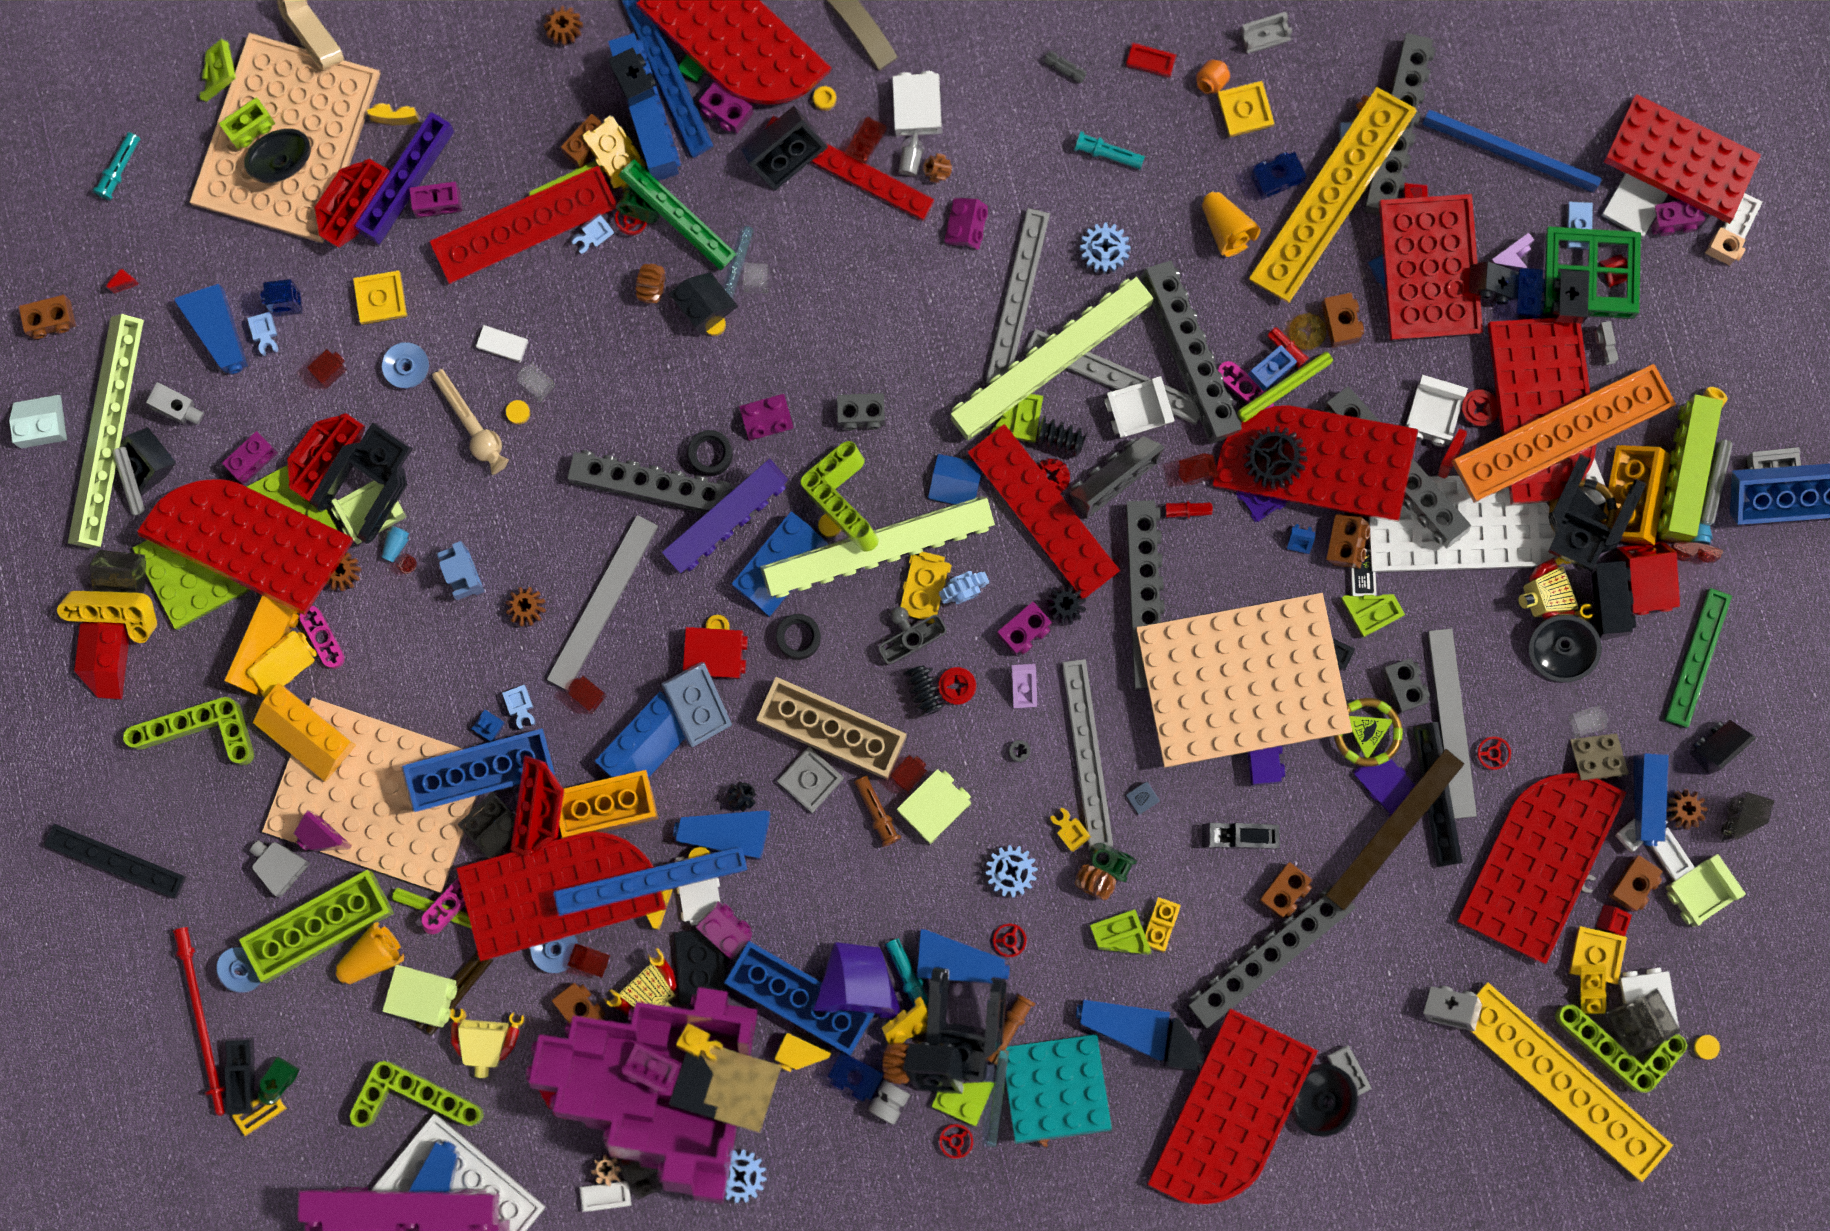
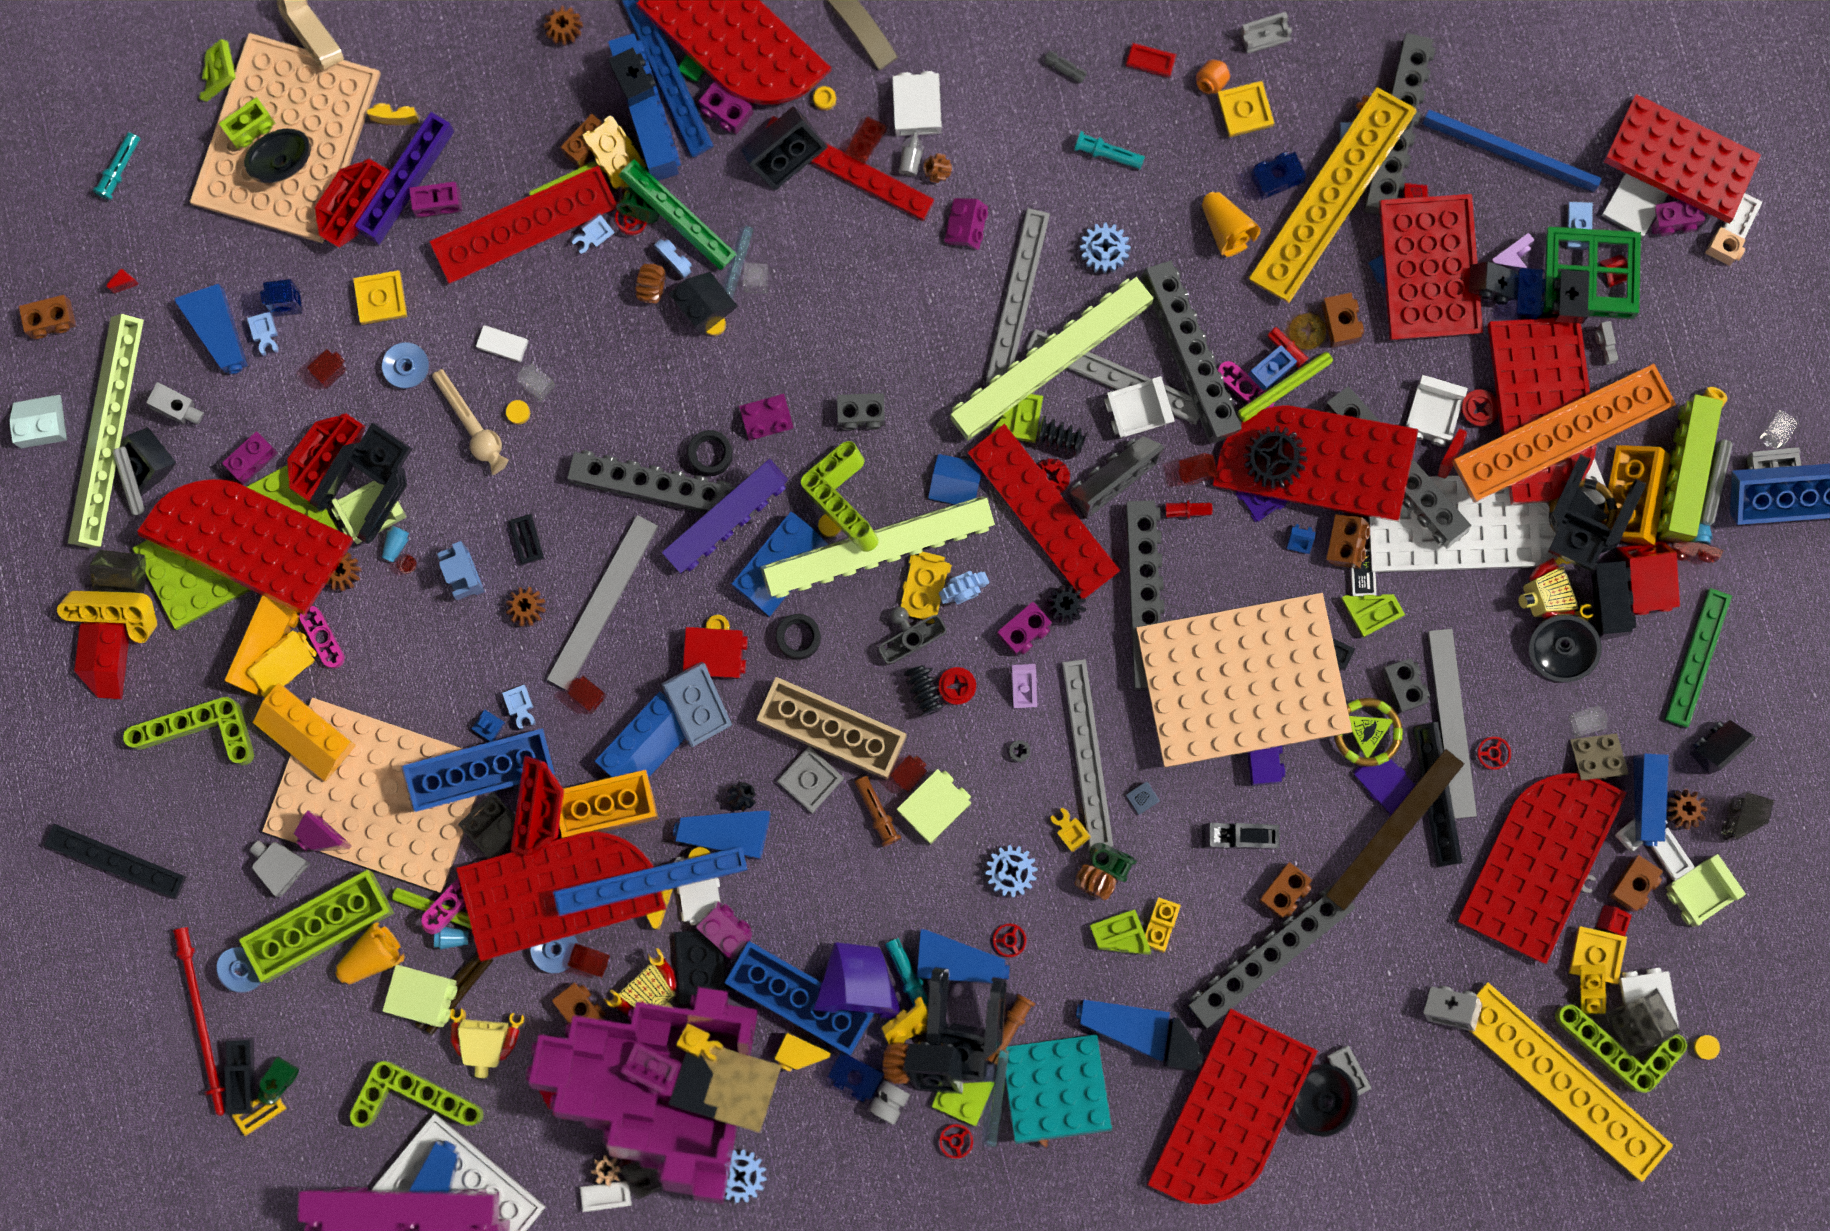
(450, 938): none -> dark azure cone
(532, 558): none -> black tile
(666, 250): none -> light blue plate
(1778, 430): none -> clear brick

